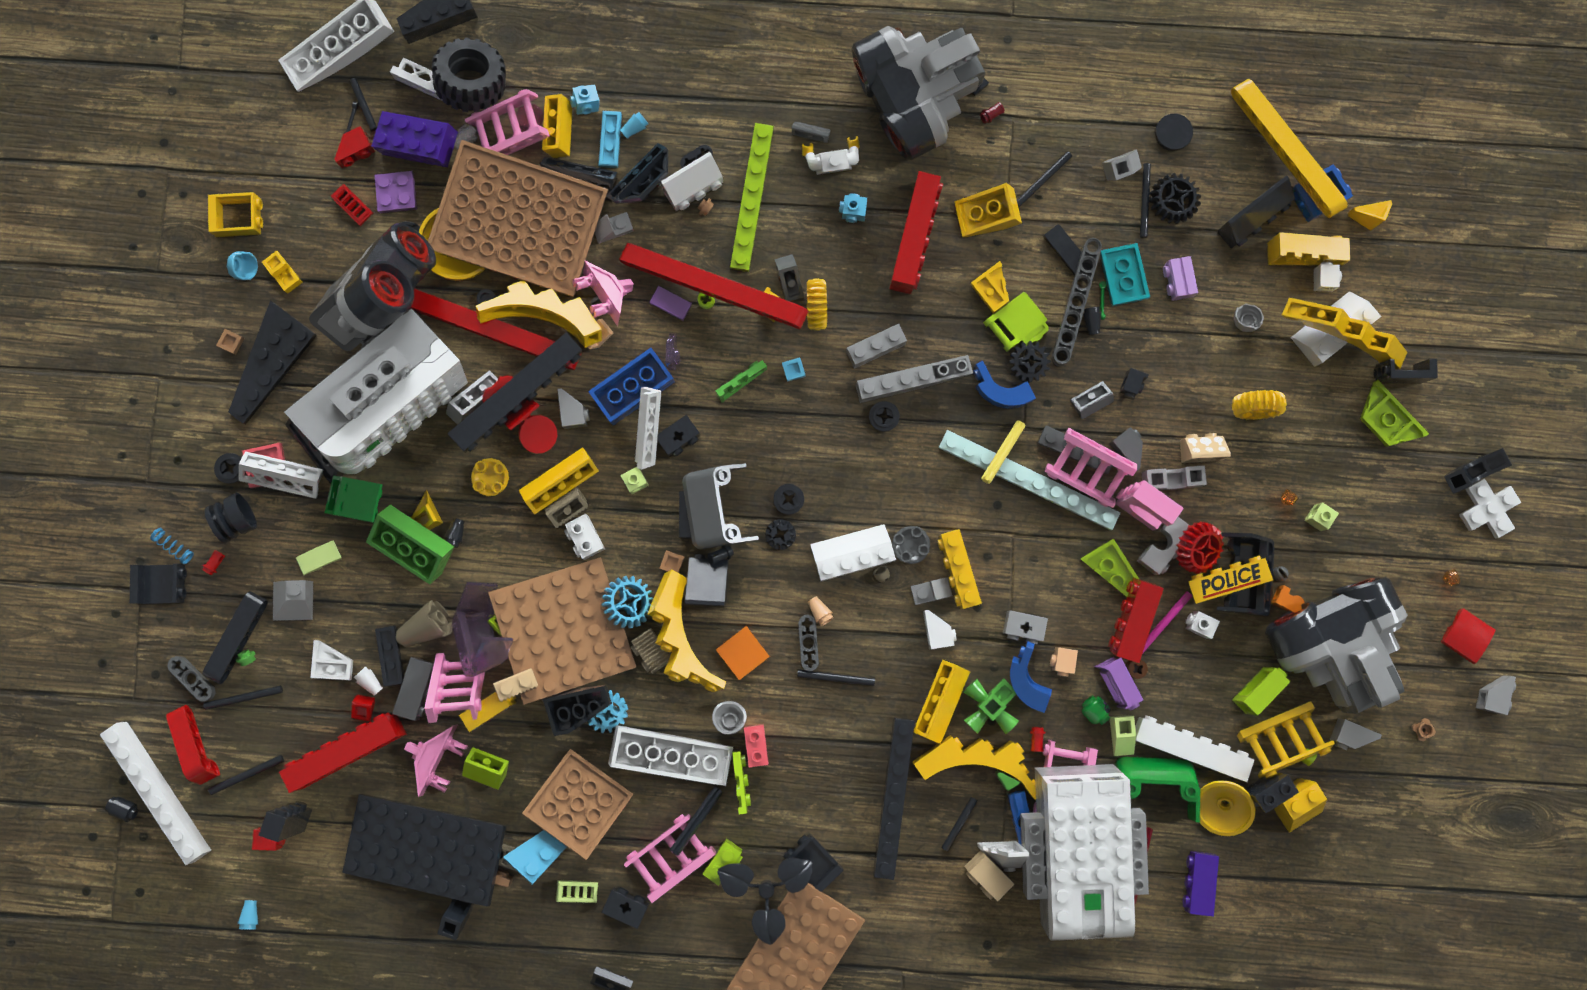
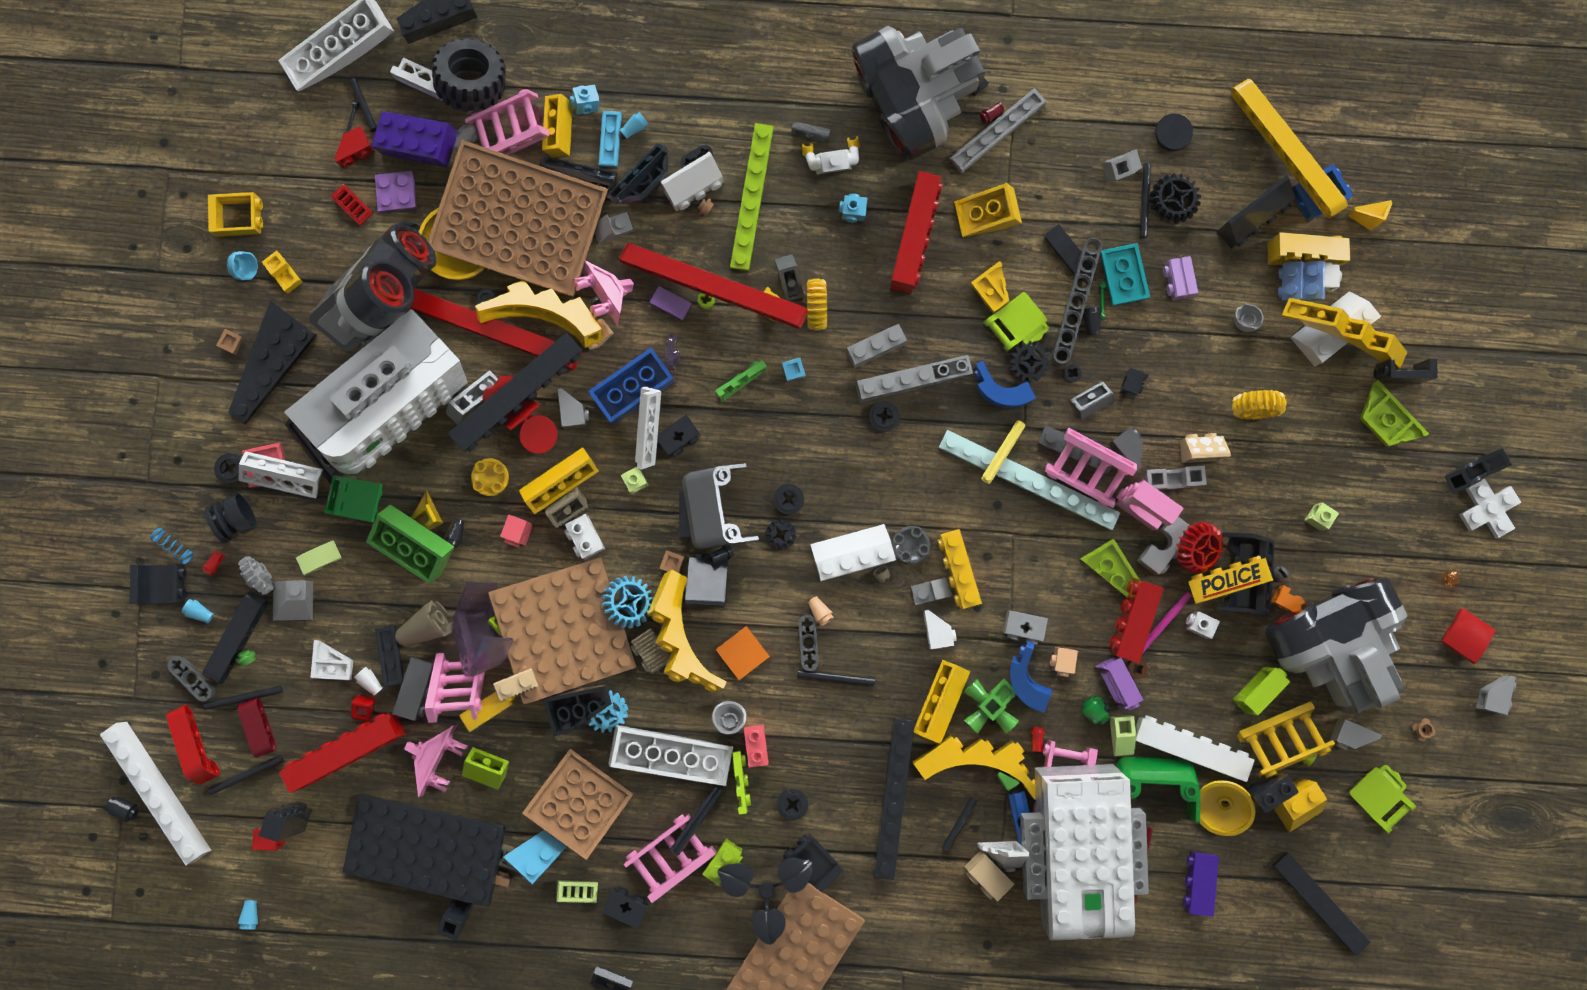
(196, 611): none -> medium azure cone
(256, 575): none -> light grey gear
(257, 727): none -> dark red beam
(516, 531): none -> coral brick
(802, 804): none -> black gear
(997, 130): none -> light grey tile
(1046, 176): black bar -> none
(1070, 368): none -> black bush
(1289, 497): clear orange hinge -> none
(1302, 281): none -> medium blue plate
(1321, 903): none -> black tile
(1381, 792): none -> lime piece

